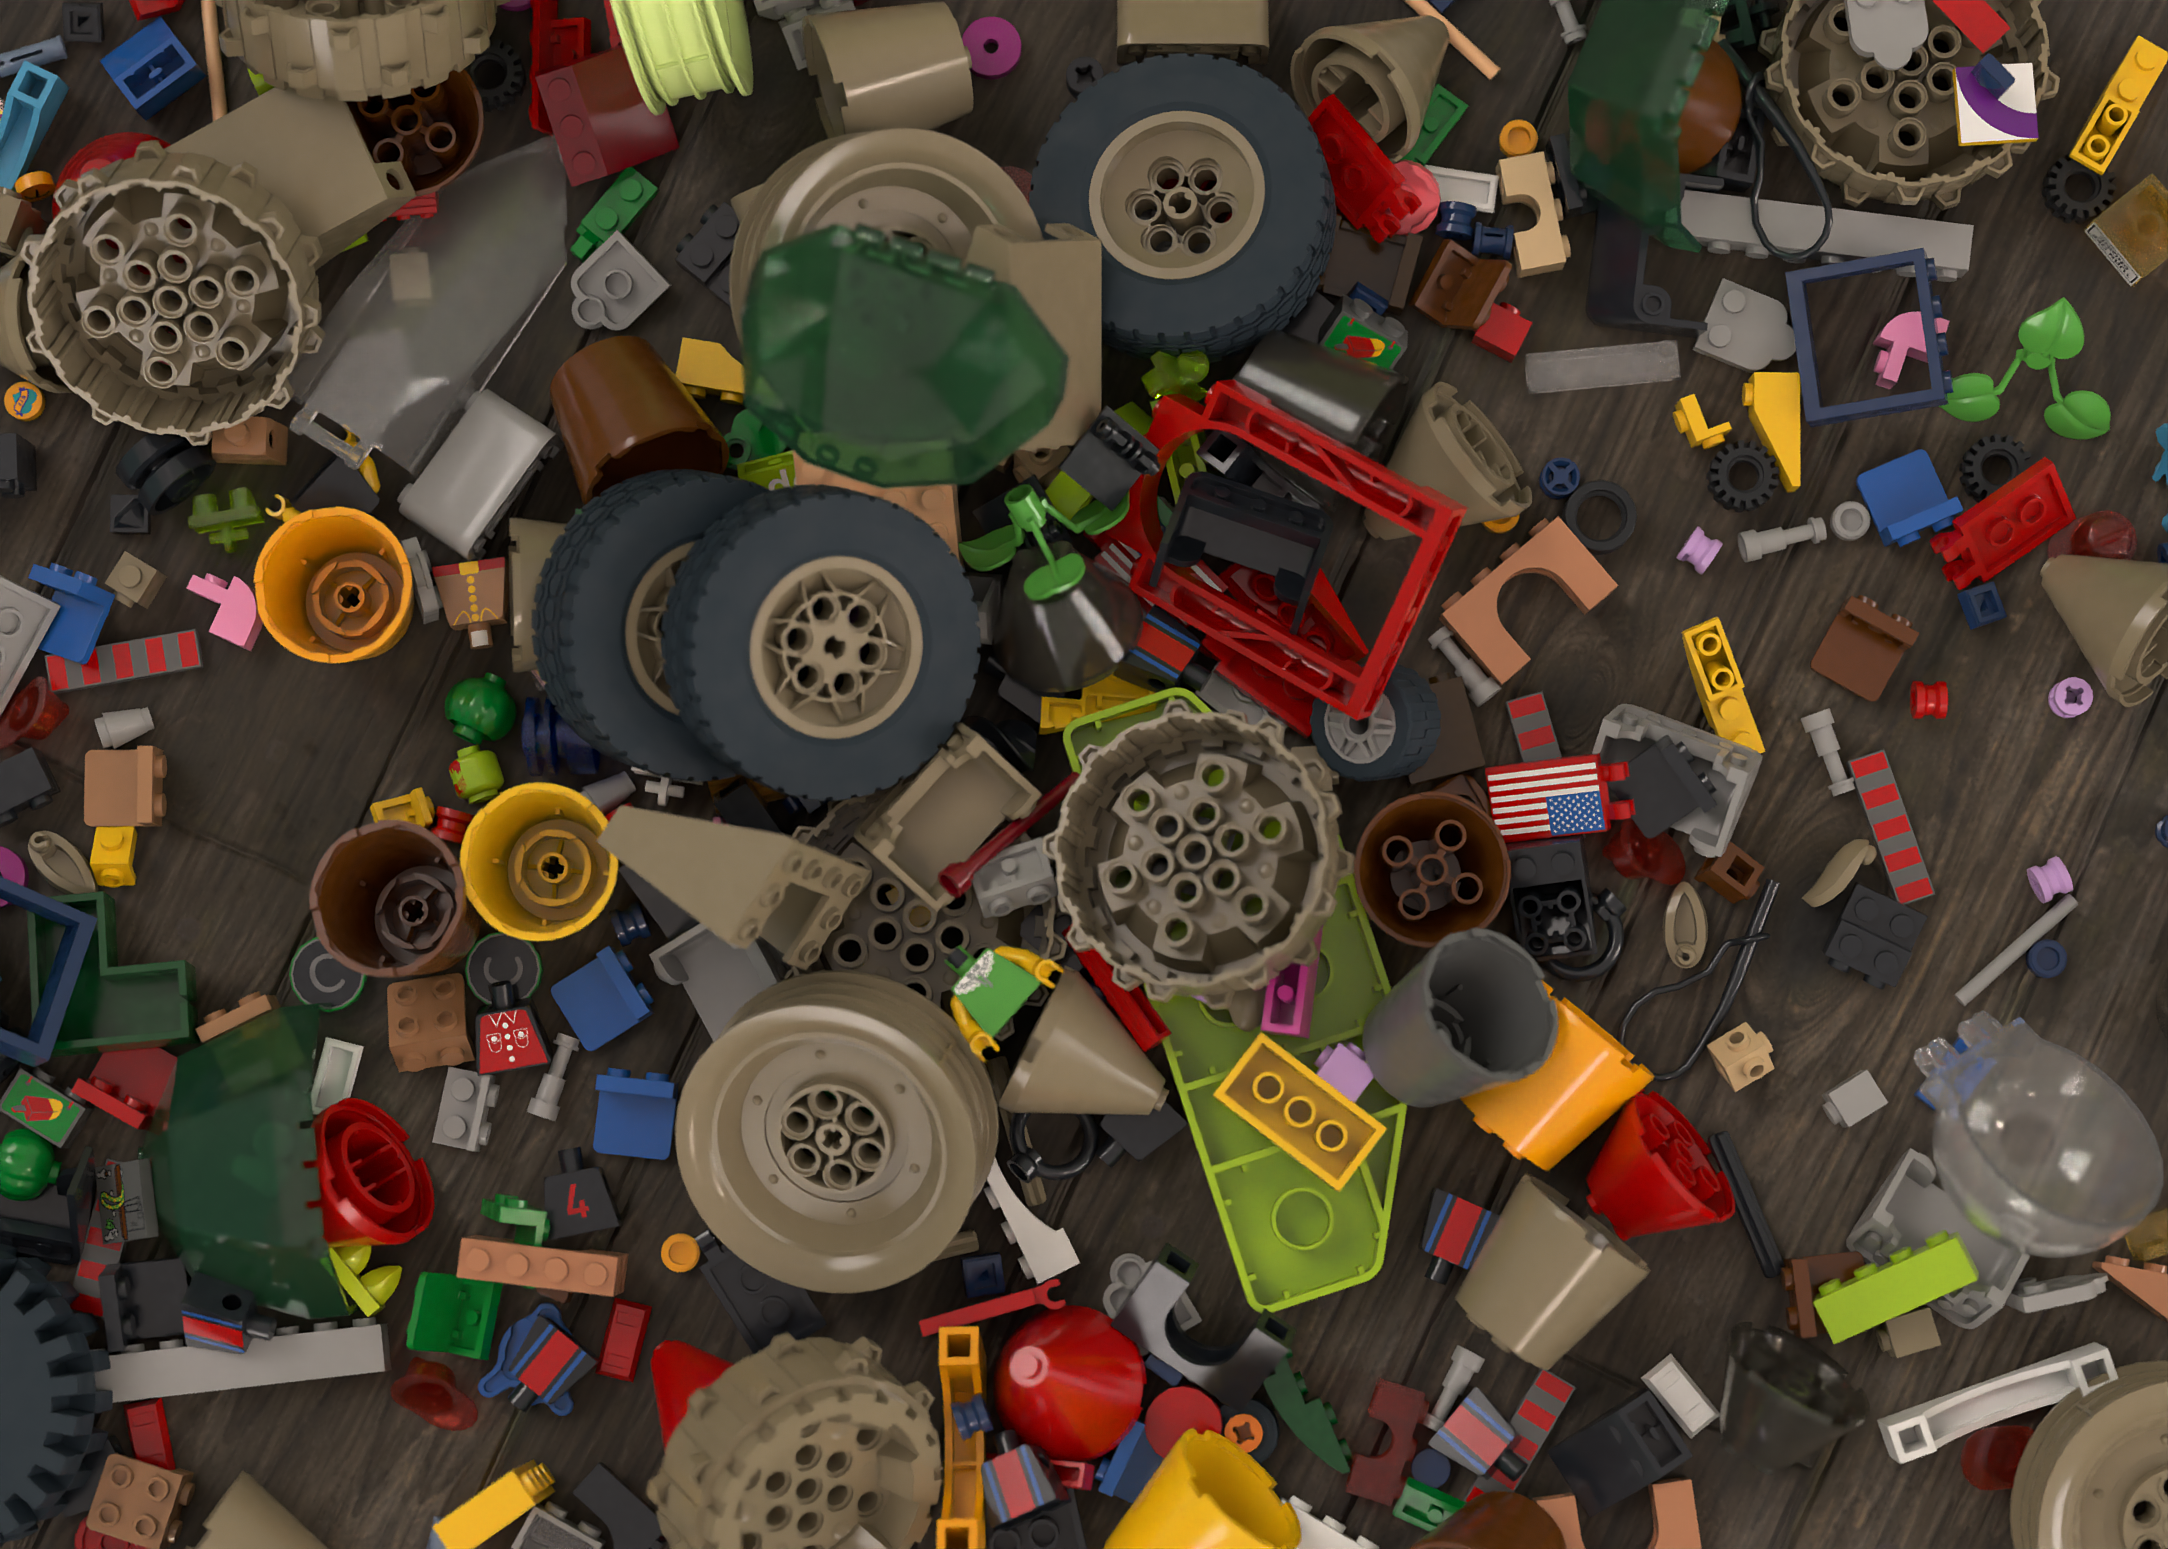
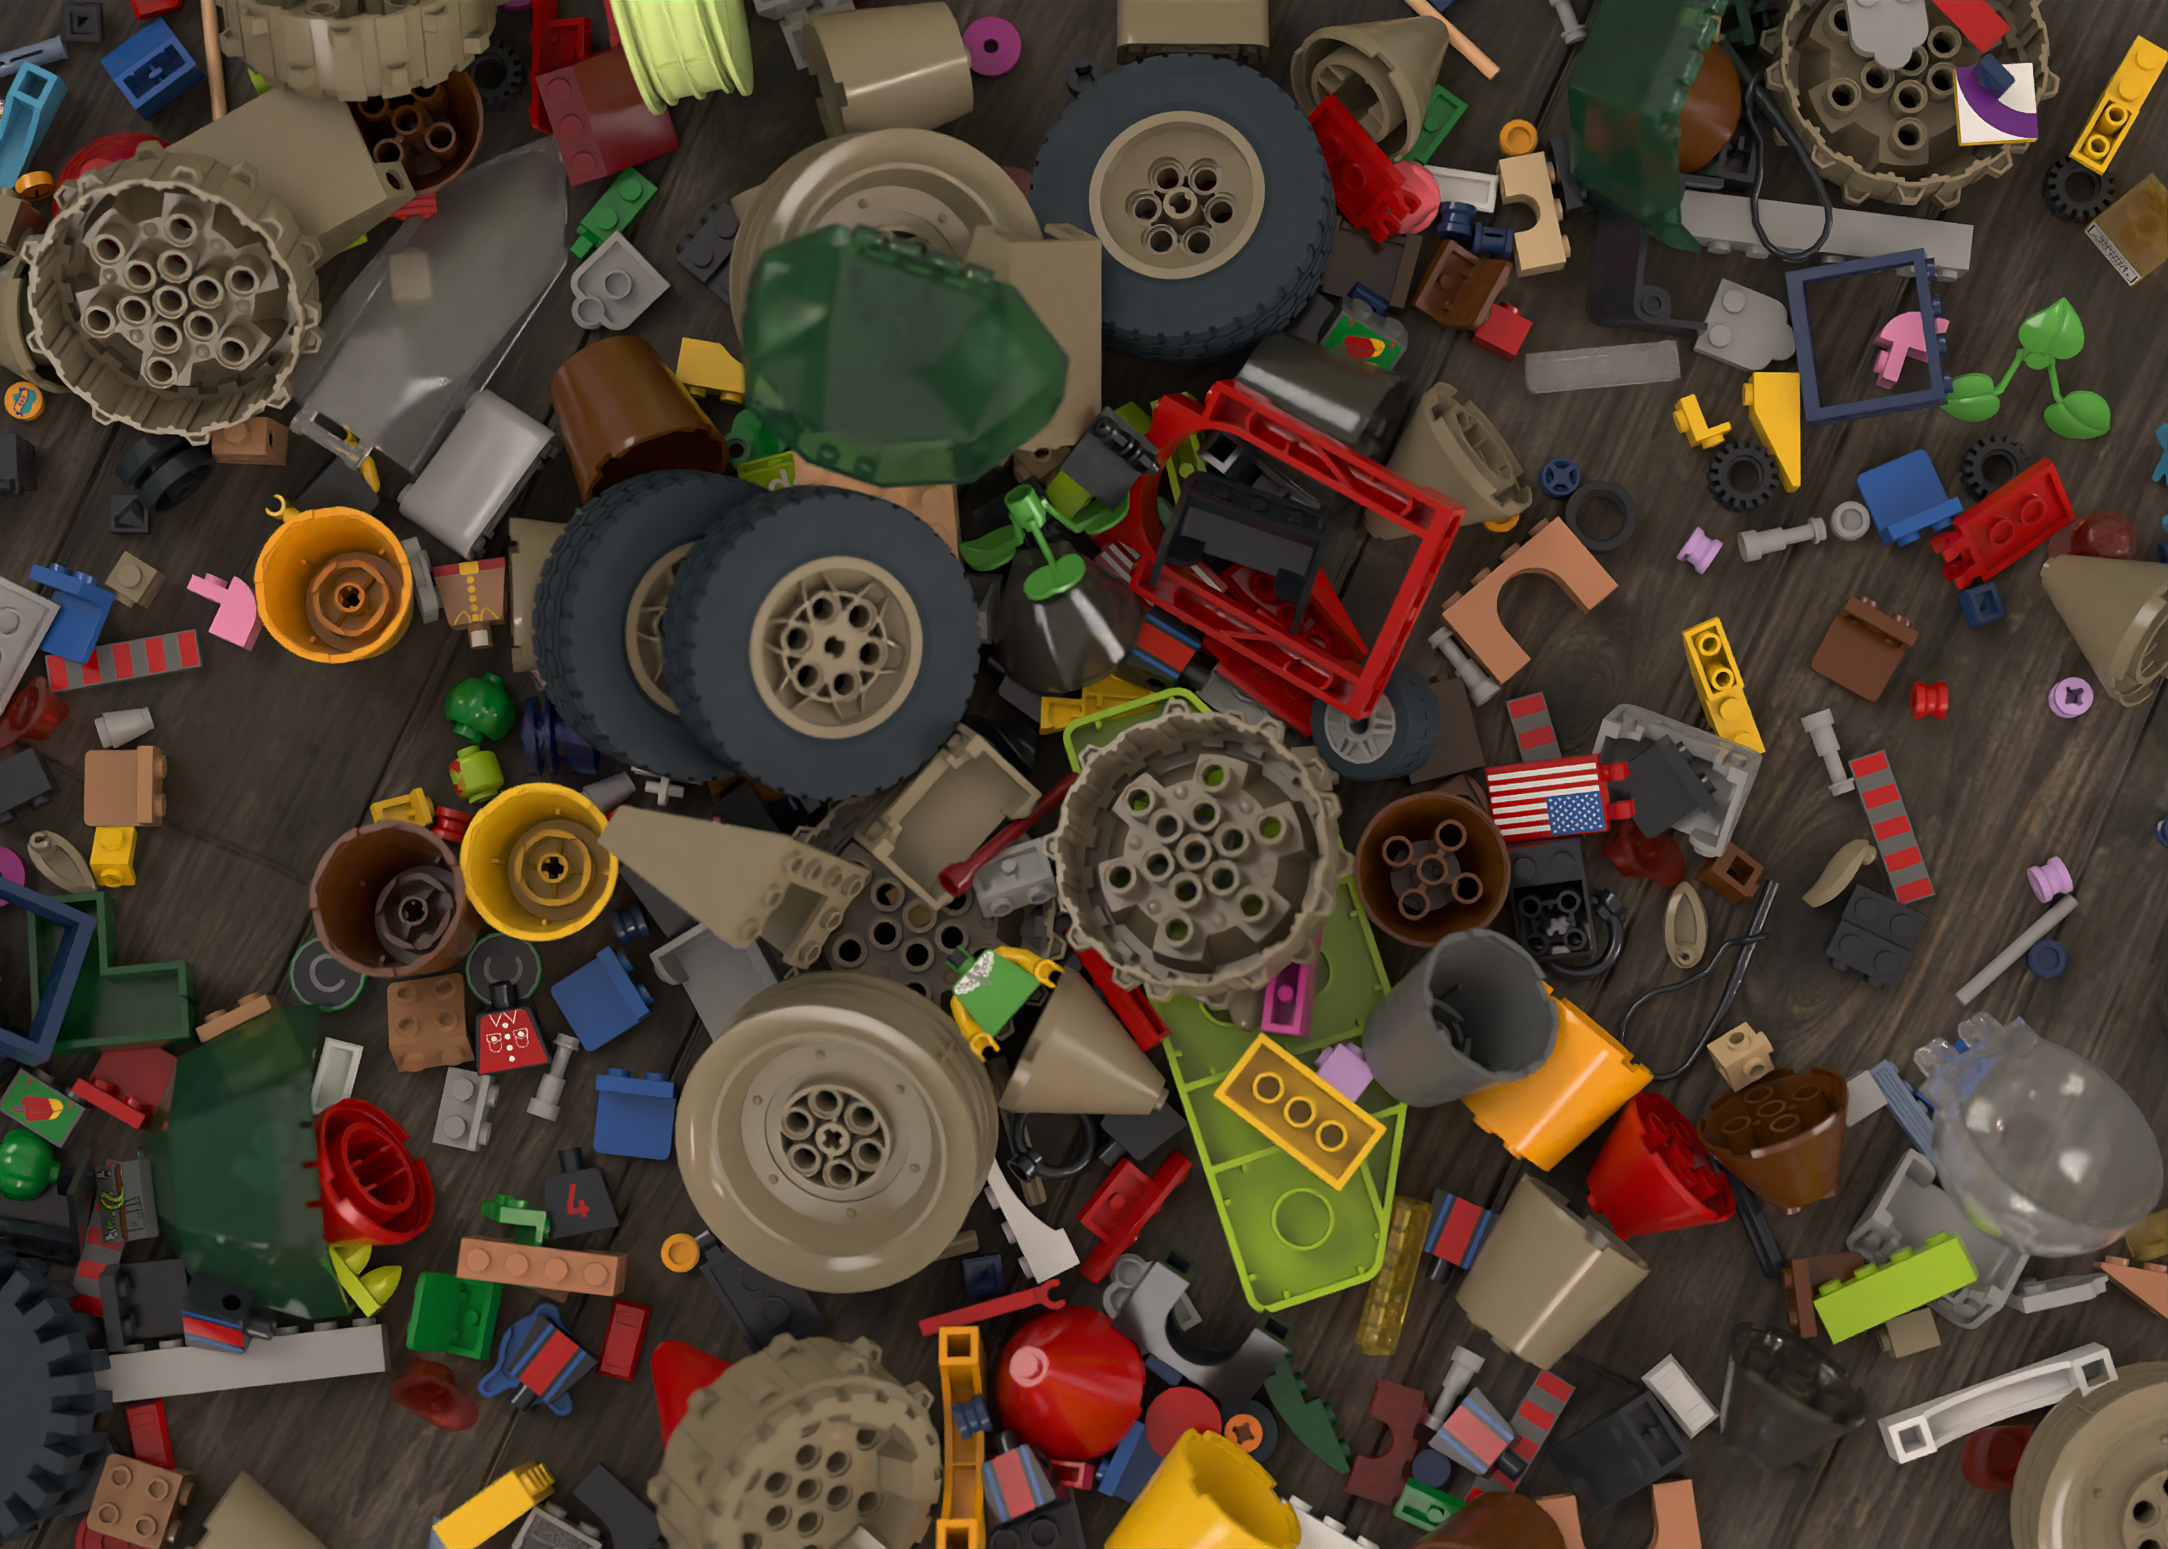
(242, 513): clear neon green hips -> none
(1123, 1208): none -> red bracket
(1177, 375): clear neon green hips -> none
(1393, 1284): none -> clear yellow fence
(1782, 1135): none -> reddish brown cone
(1903, 1106): none -> sand blue piece

